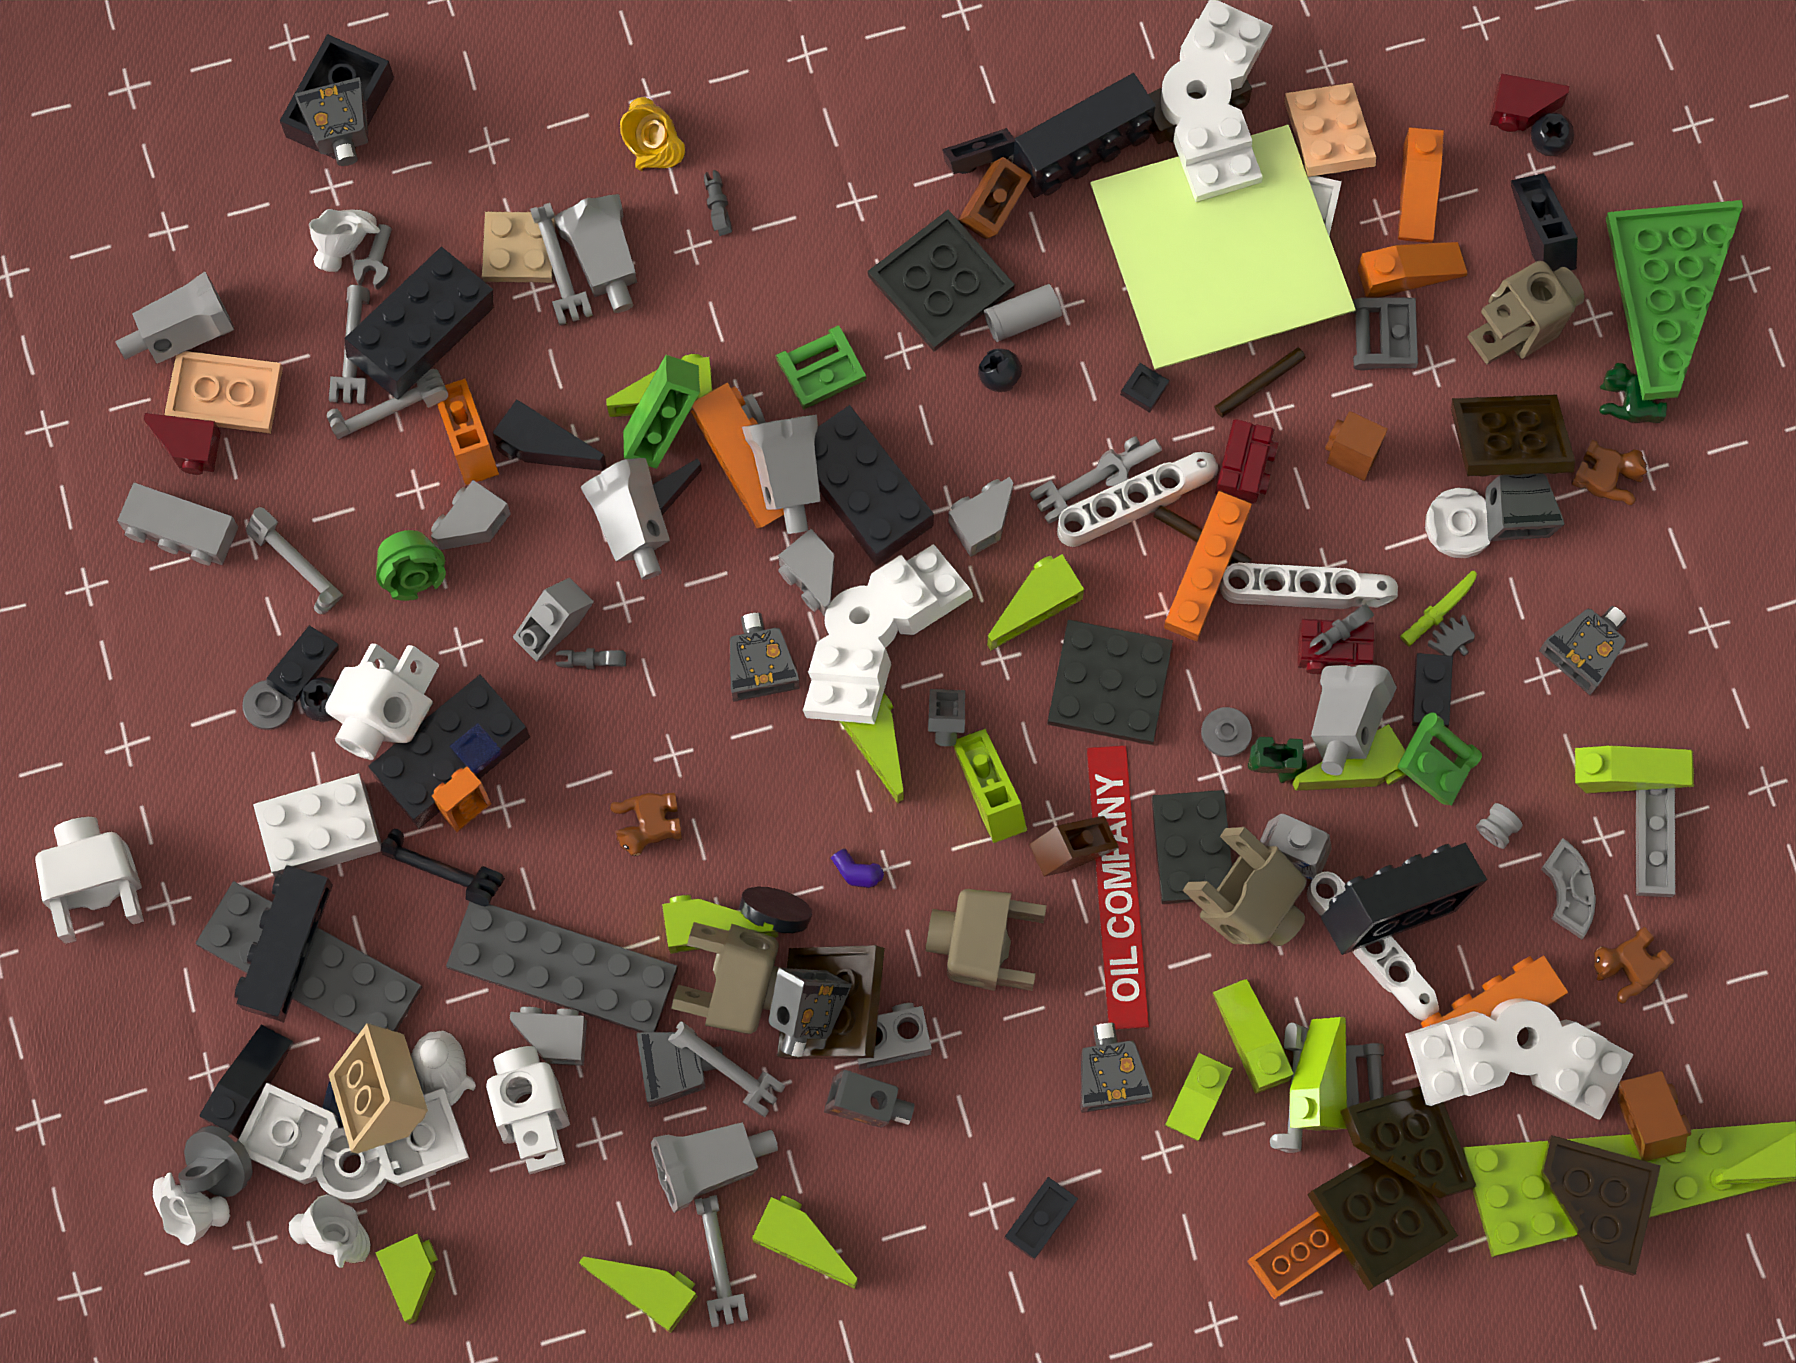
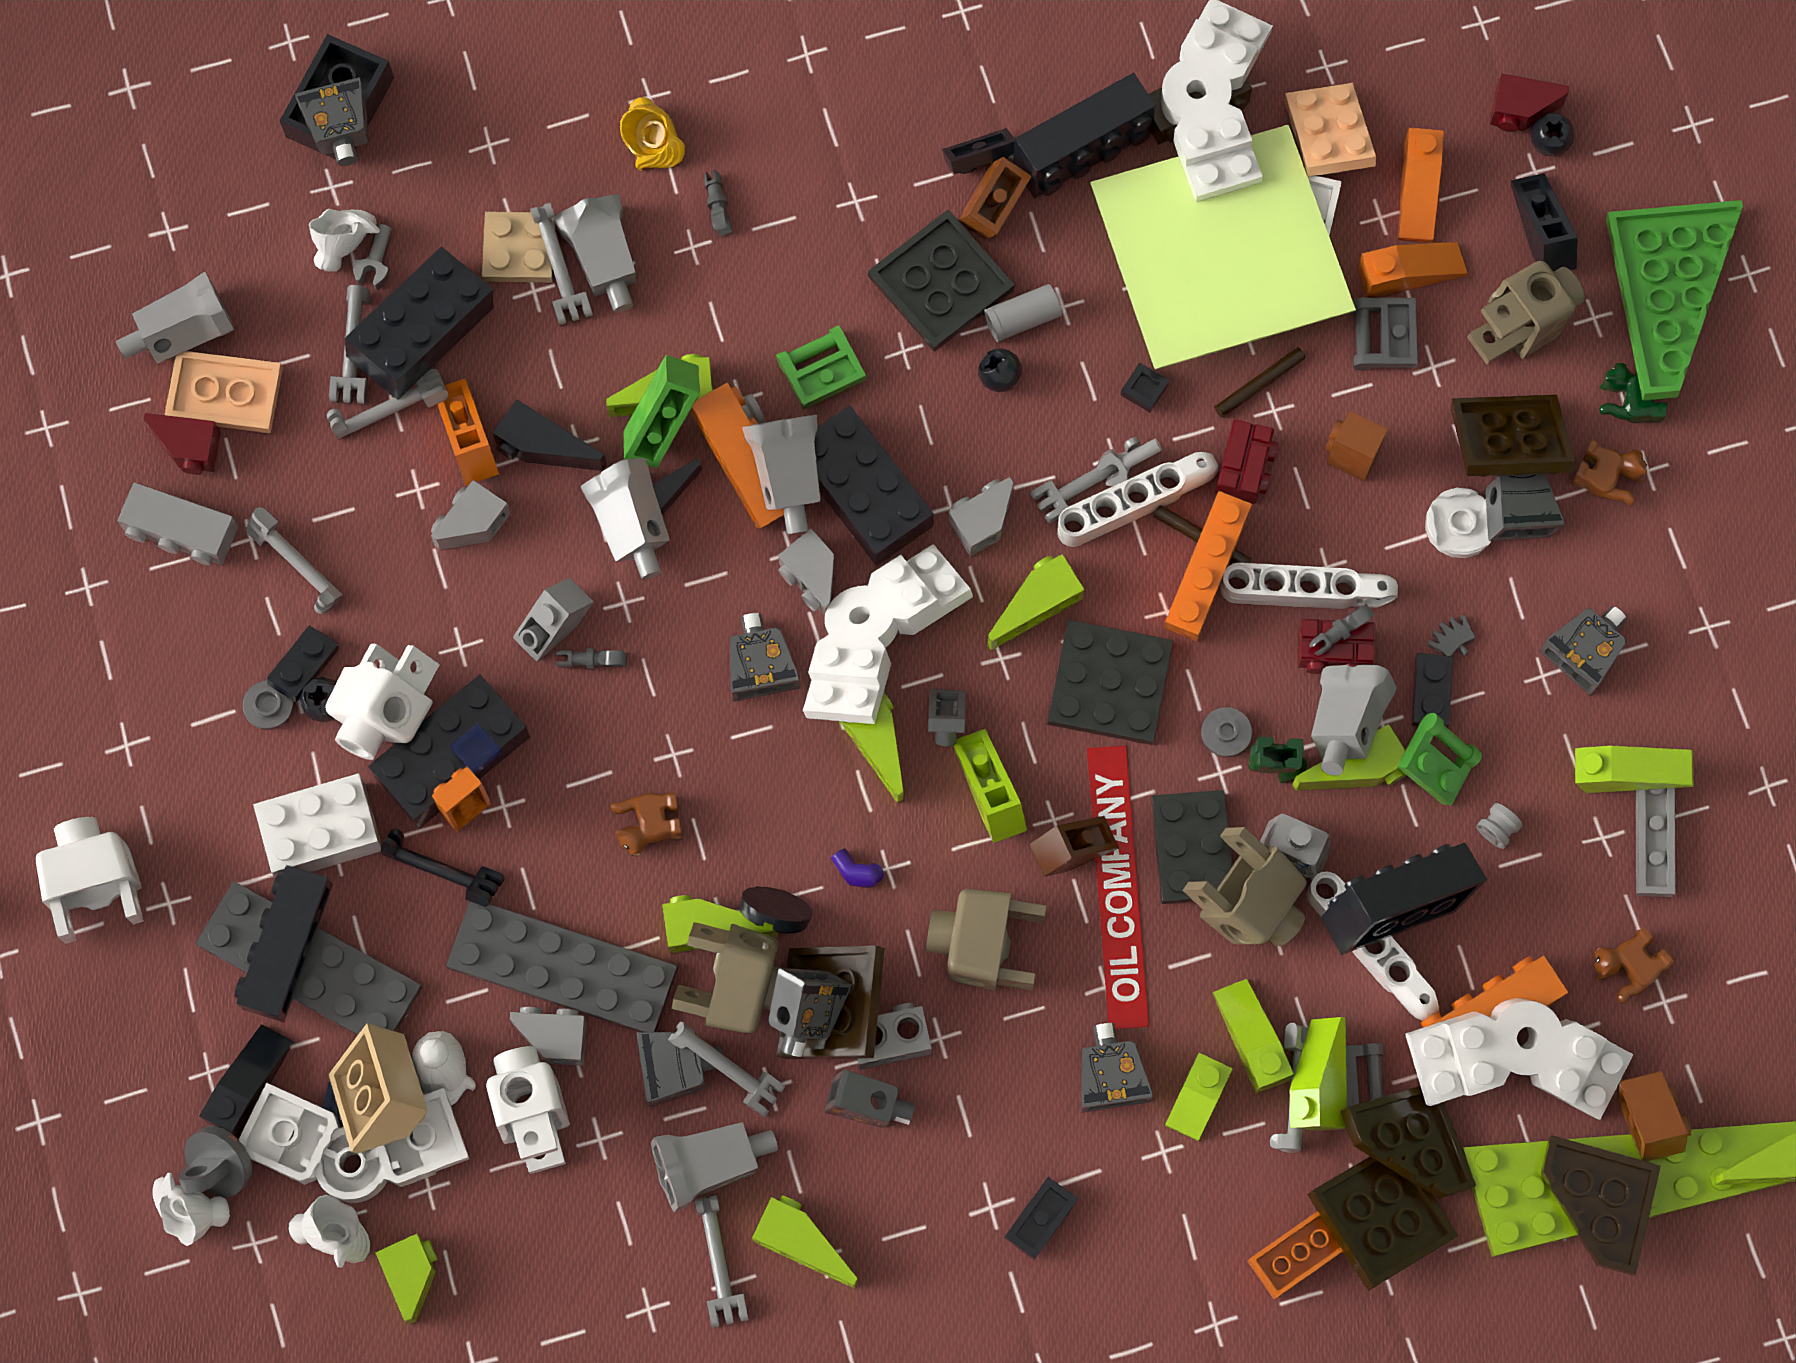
(409, 565): bright green cone -> none
(650, 1290): lime slope -> none
(1435, 614): lime piece -> none
(1573, 889): light grey tile -> none

